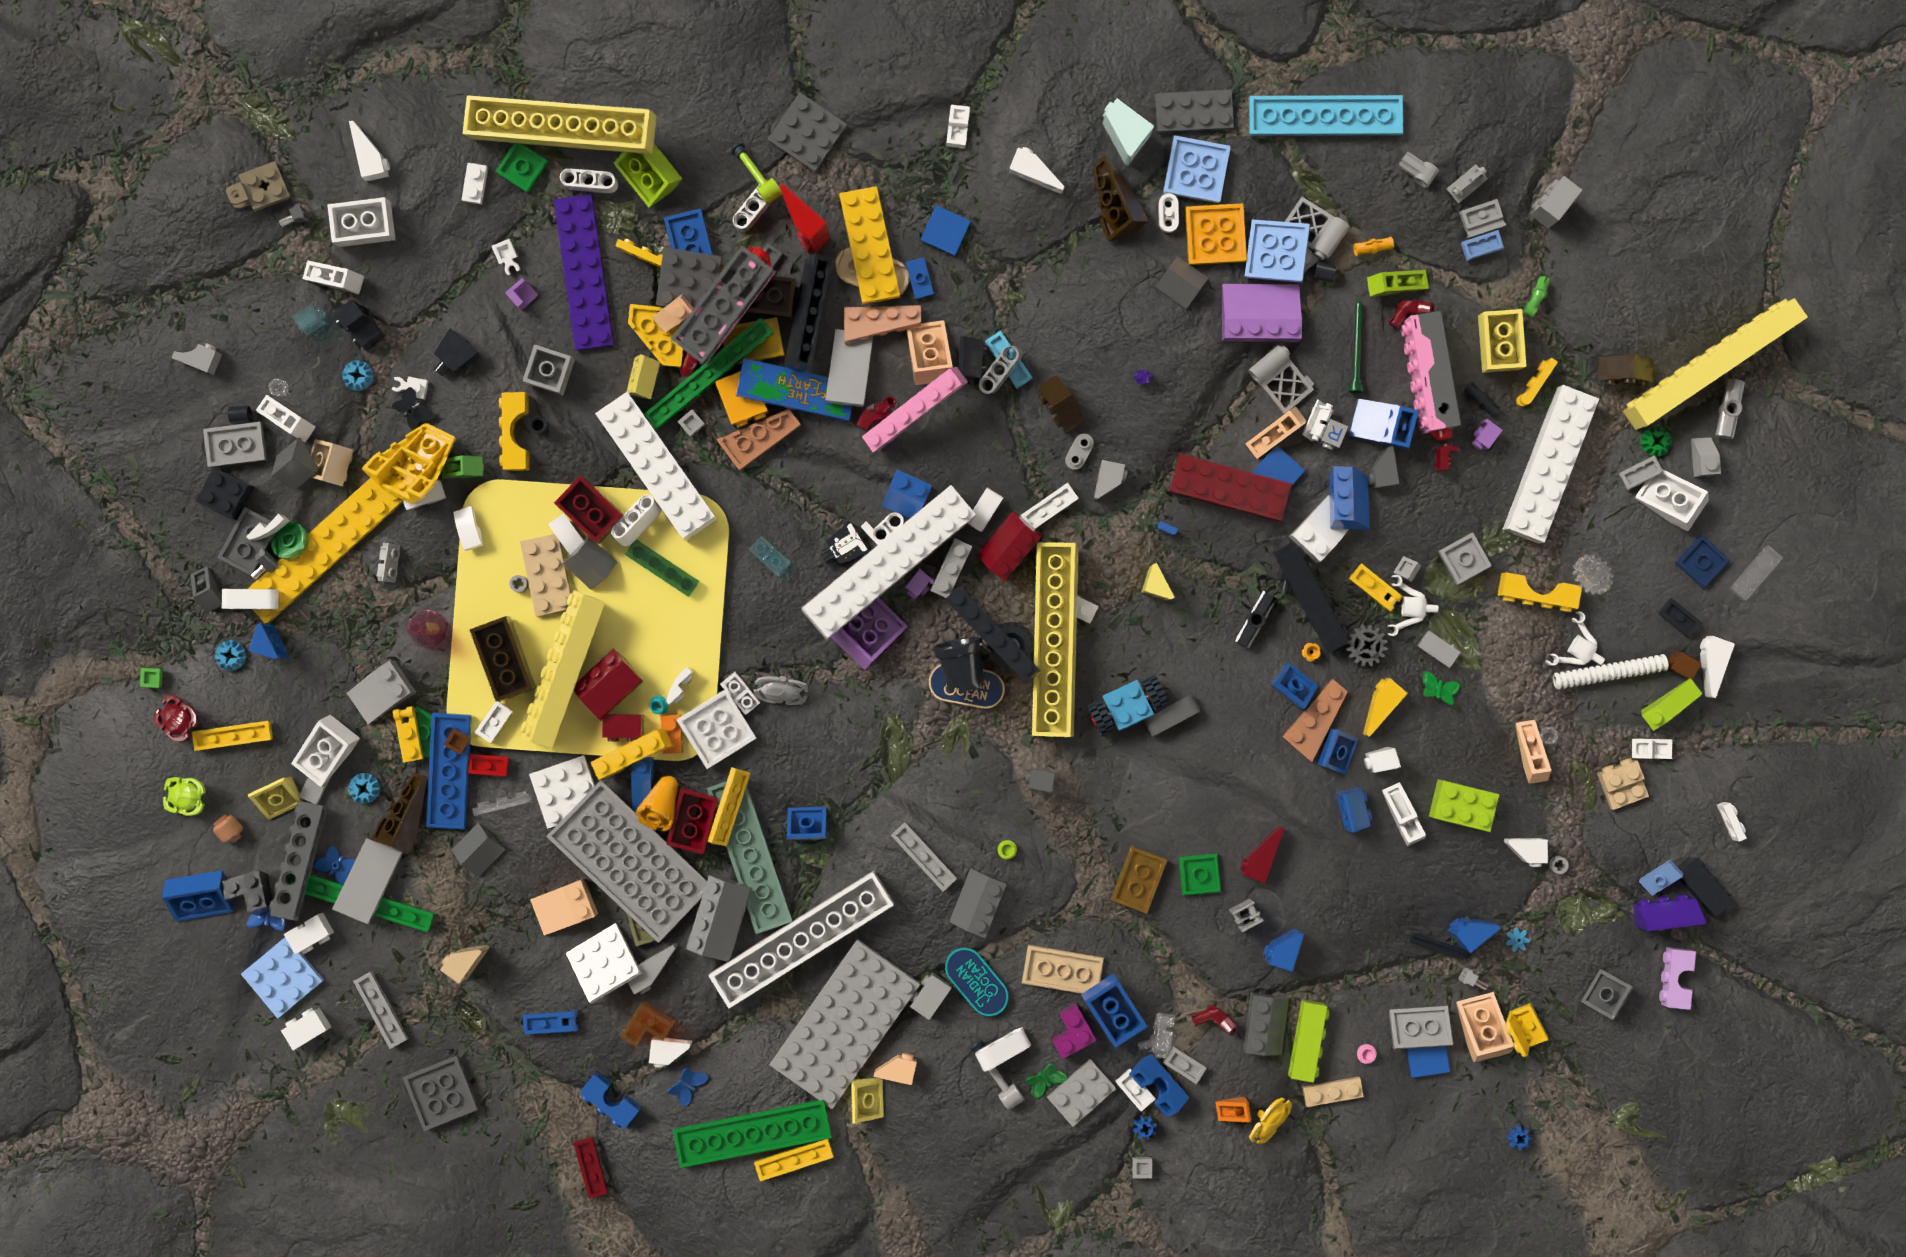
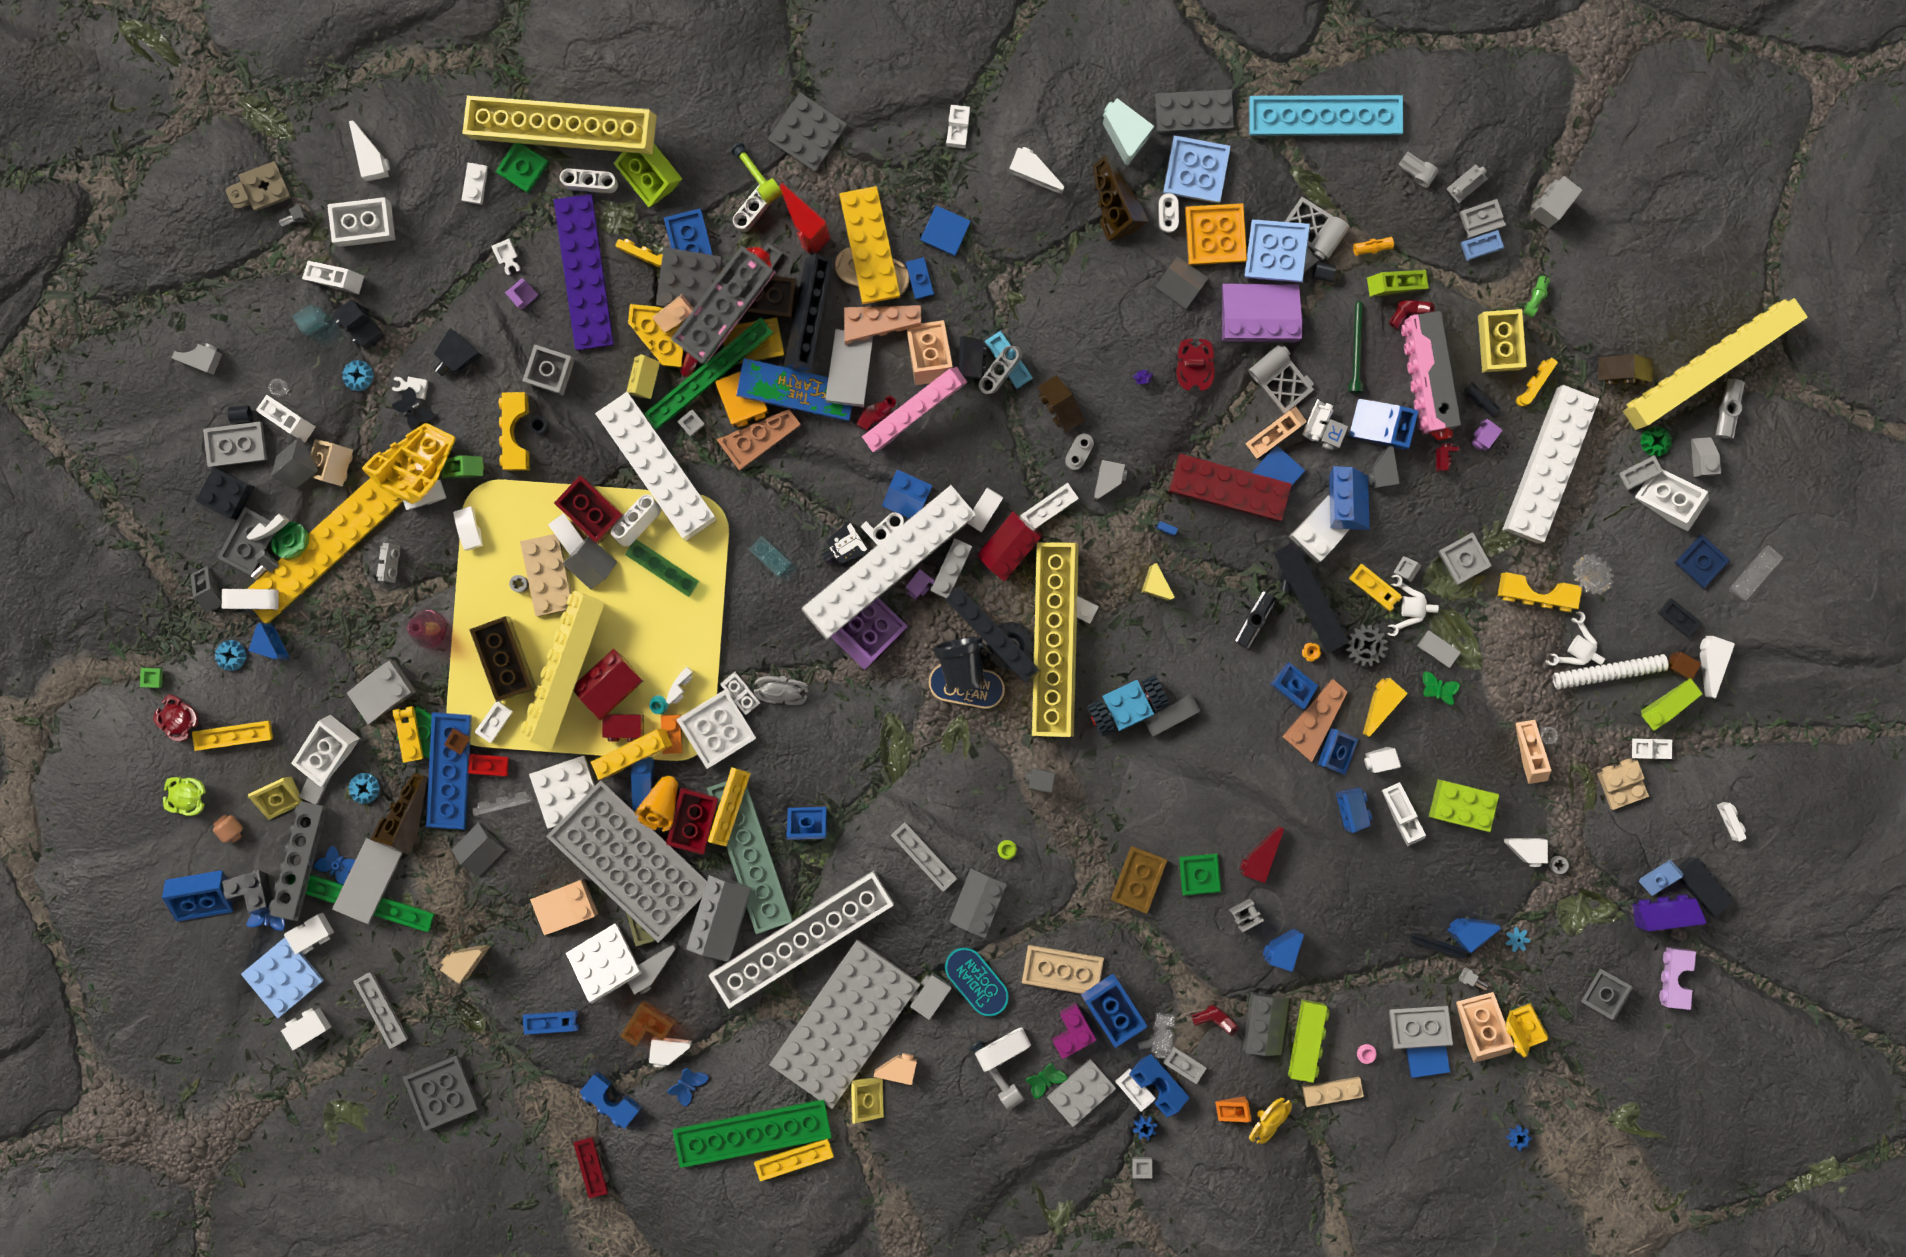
(1195, 365): none -> dark red shield

